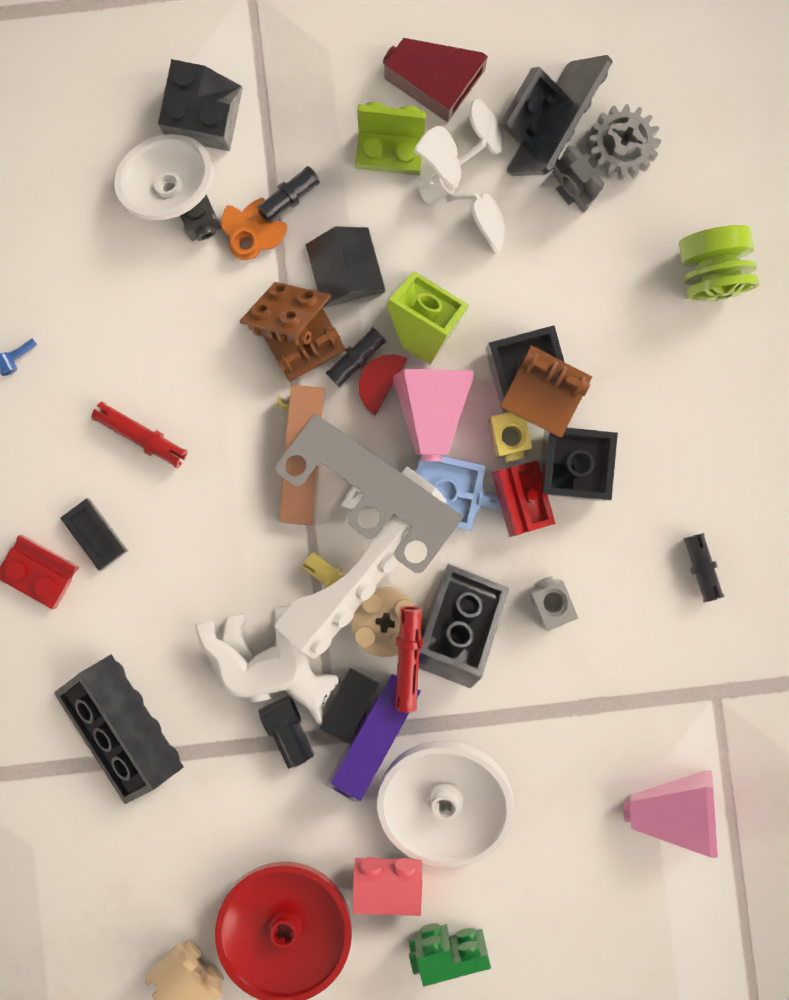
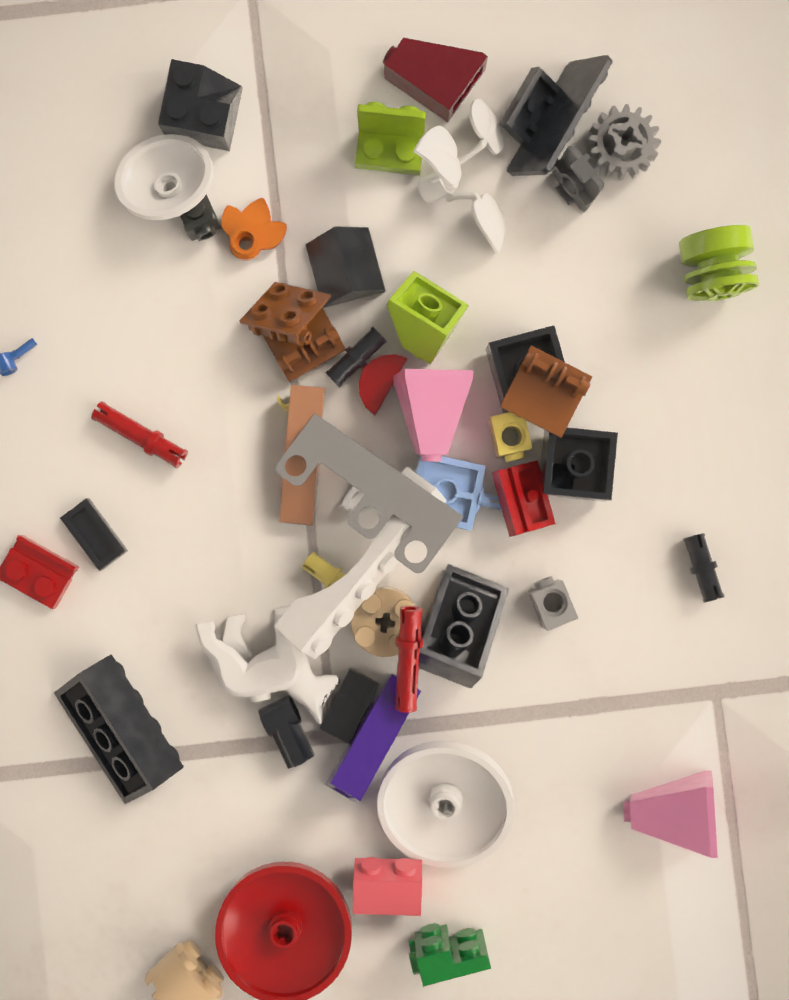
(288, 194): black pin -> none

